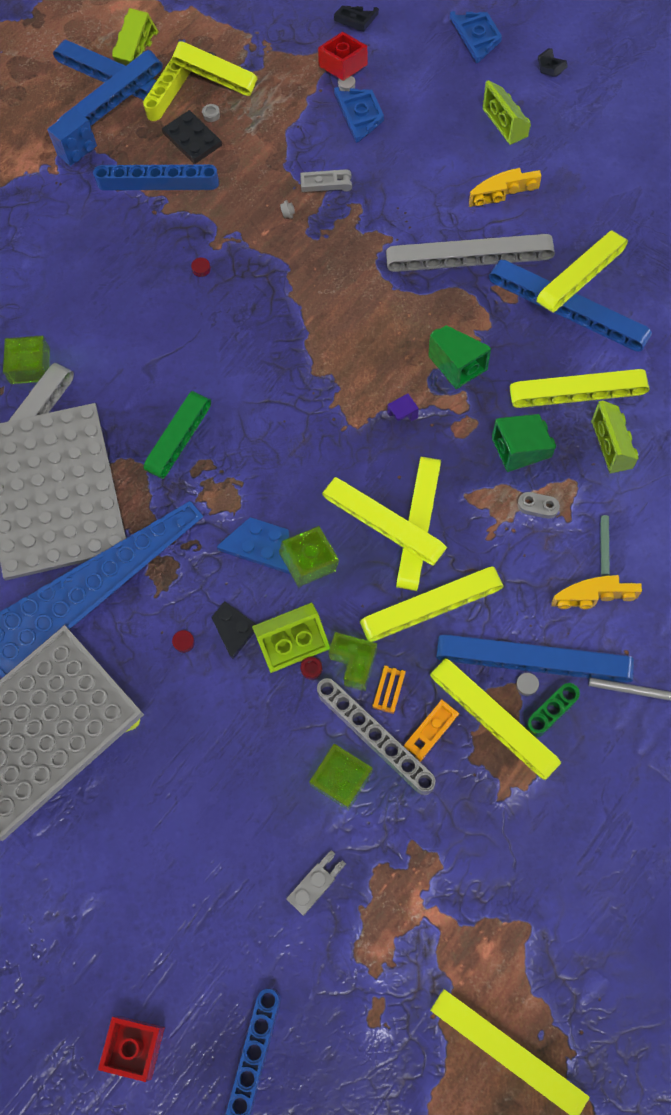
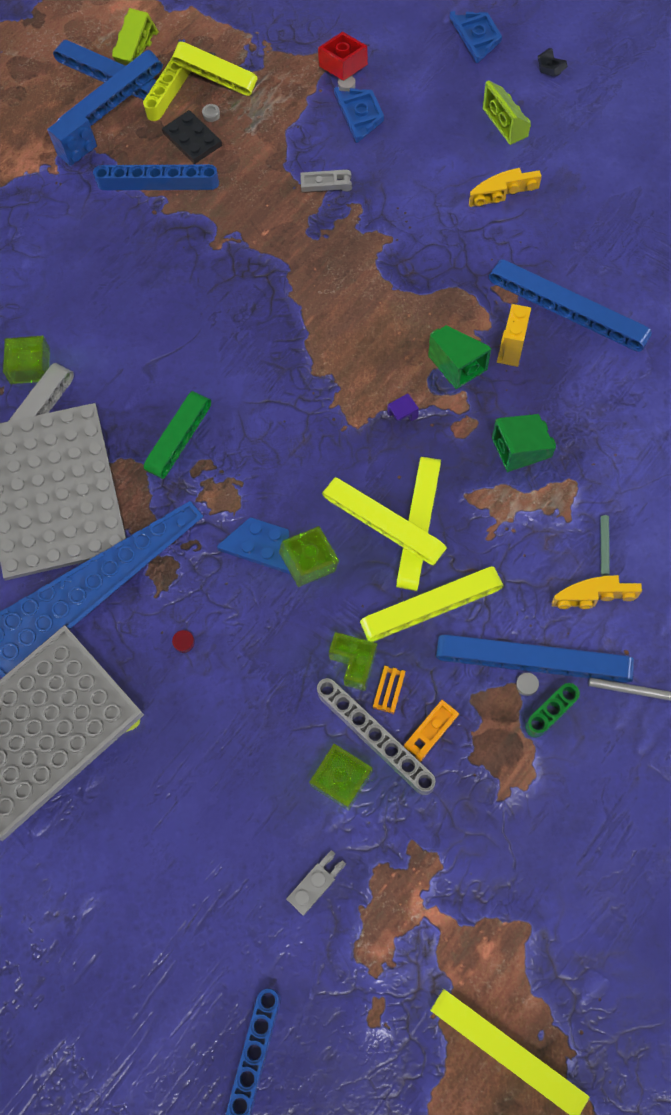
(131, 1048): red brick -> none
(200, 267): dark red tile -> none
(233, 628): black wing -> none
(287, 209): light grey plate -> none
(291, 637): lime slope -> none
(311, 668): dark red tile -> none
(355, 16): black wing -> none
(469, 252): light grey beam -> none
(495, 719): neon yellow beam -> none
(514, 335): none -> yellow window
(538, 505): light grey plate -> none
(579, 388): neon yellow beam -> none
(581, 271): neon yellow beam -> none
(614, 437): lime slope -> none

